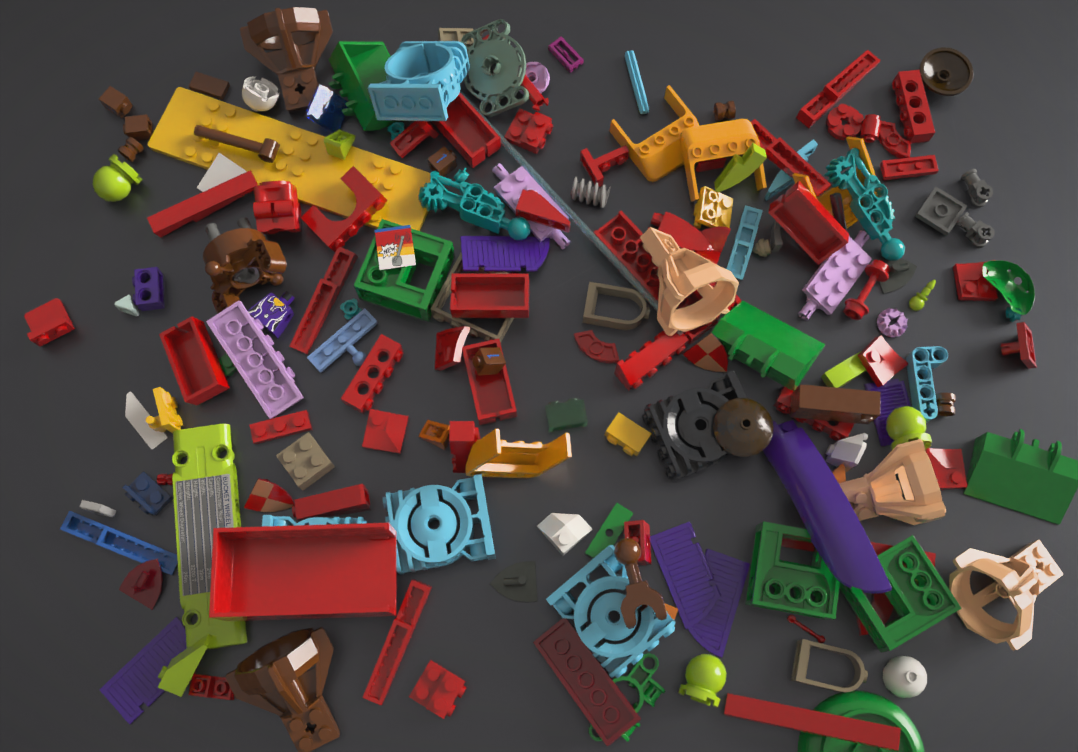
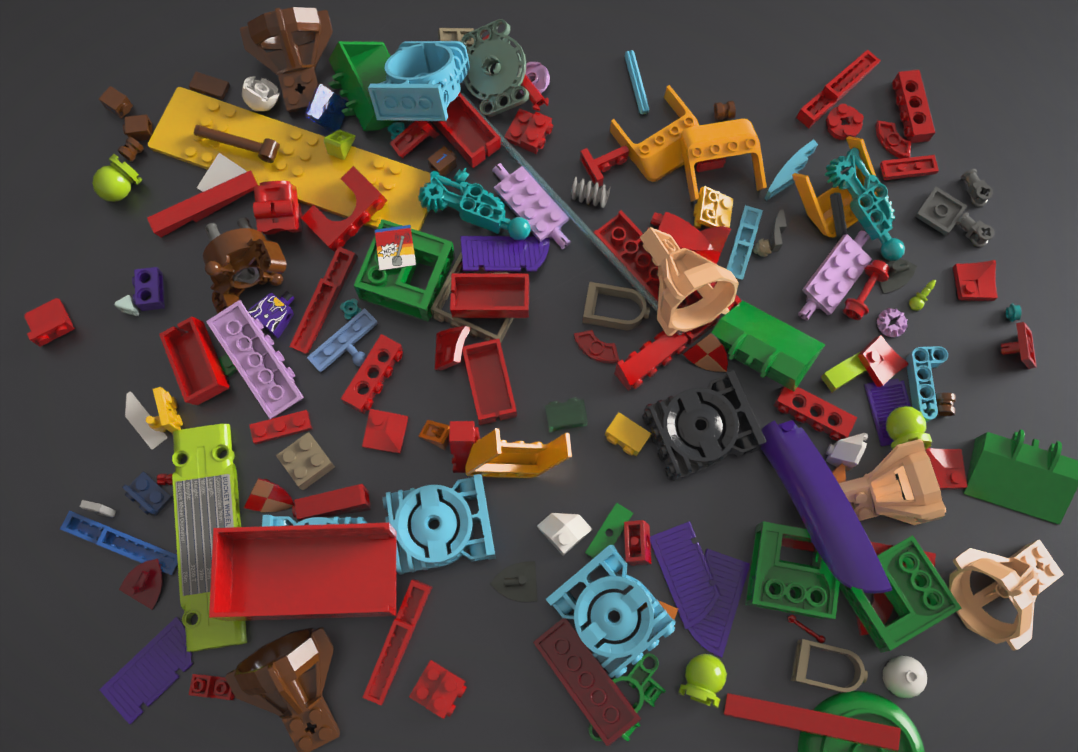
(182, 667): lime slope -> none
(488, 361): reddish brown brick -> none
(538, 210): red slope -> none
(568, 63): magenta tile -> none
(638, 592): reddish brown piece -> none
(737, 438): dark brown dish -> none
(740, 167): lime slope -> none
(788, 159): red slope -> none
(808, 223): red piece -> none
(835, 404): reddish brown brick -> none
(870, 128): red brick -> none
(951, 66): dark brown dish -> none
(1005, 284): green piece -> none

